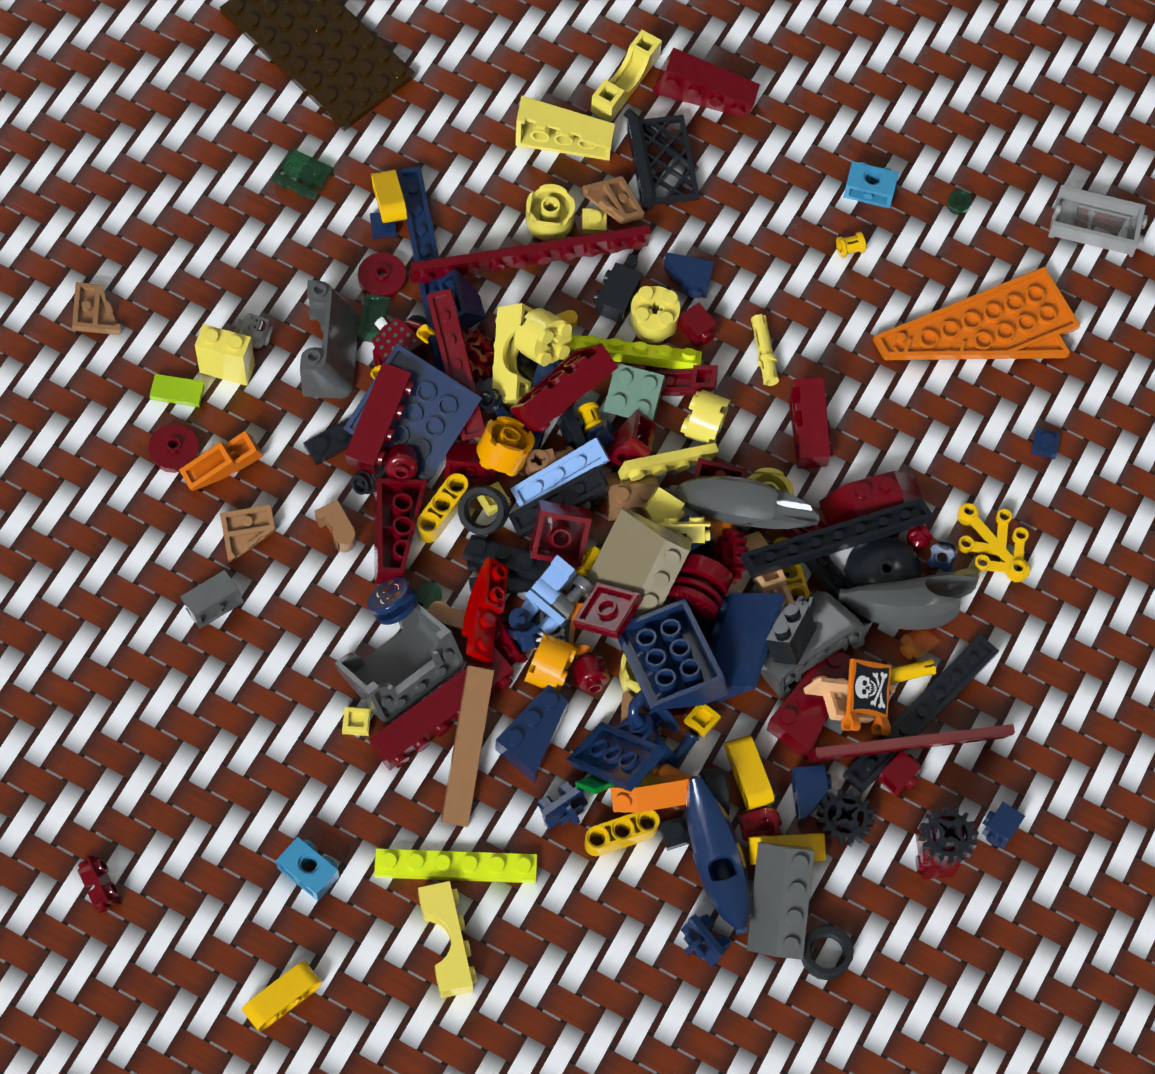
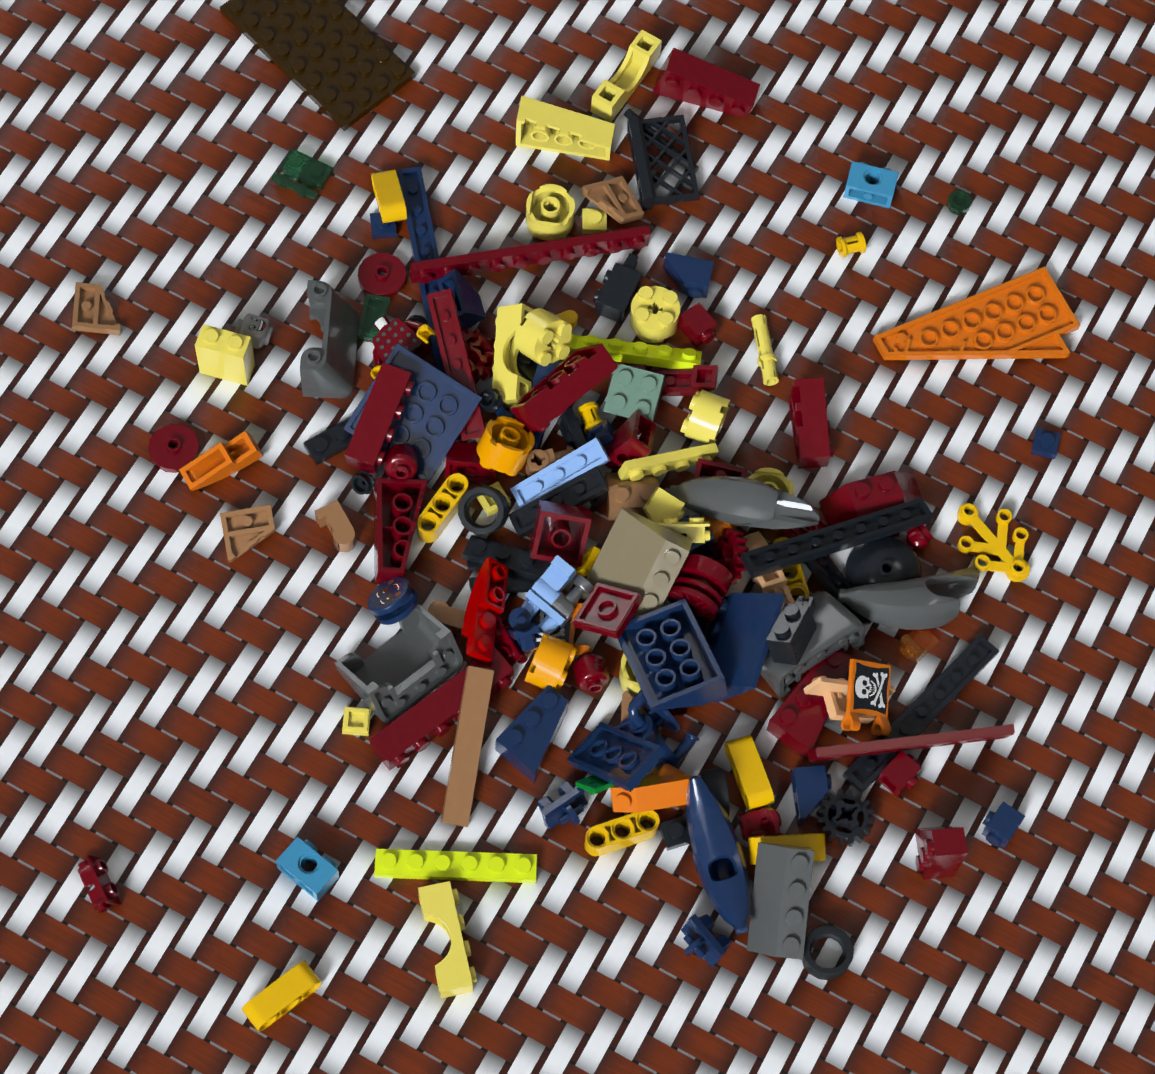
(177, 390): lime tile -> none
(212, 599): dark grey hinge -> none
(428, 594): clear green tile -> none
(702, 719): yellow plate -> none
(912, 671): yellow pin -> none
(938, 559): dark blue brick -> none
(955, 843): black gear -> none
(1098, 220): light grey door -> none

